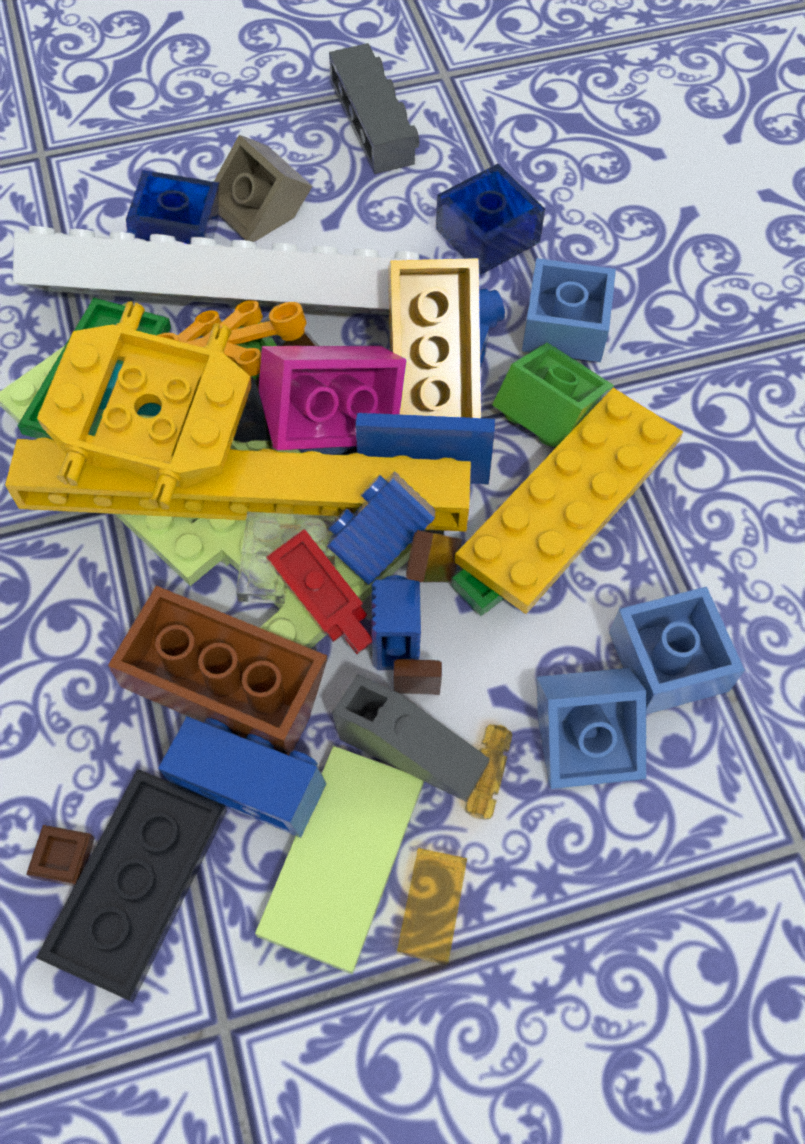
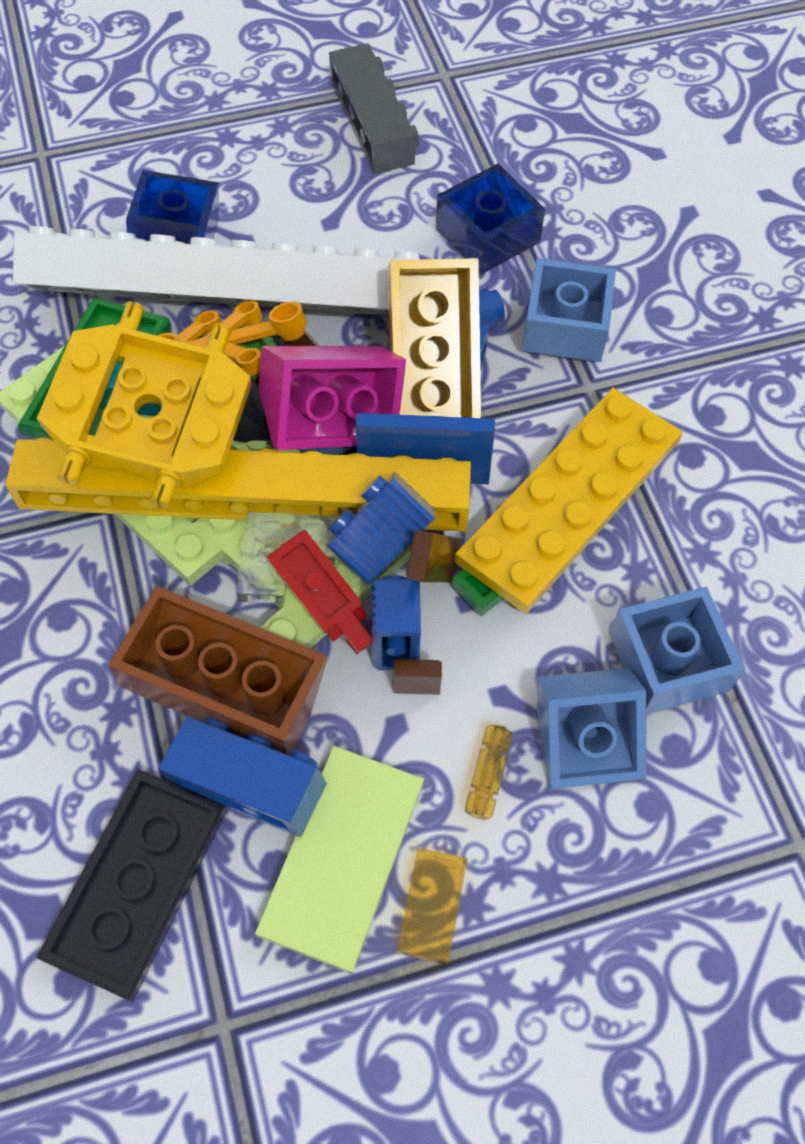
(60, 855): reddish brown tile -> none
(258, 189): dark tan slope -> none
(407, 738): dark grey slope -> none
(549, 393): bright green slope -> none

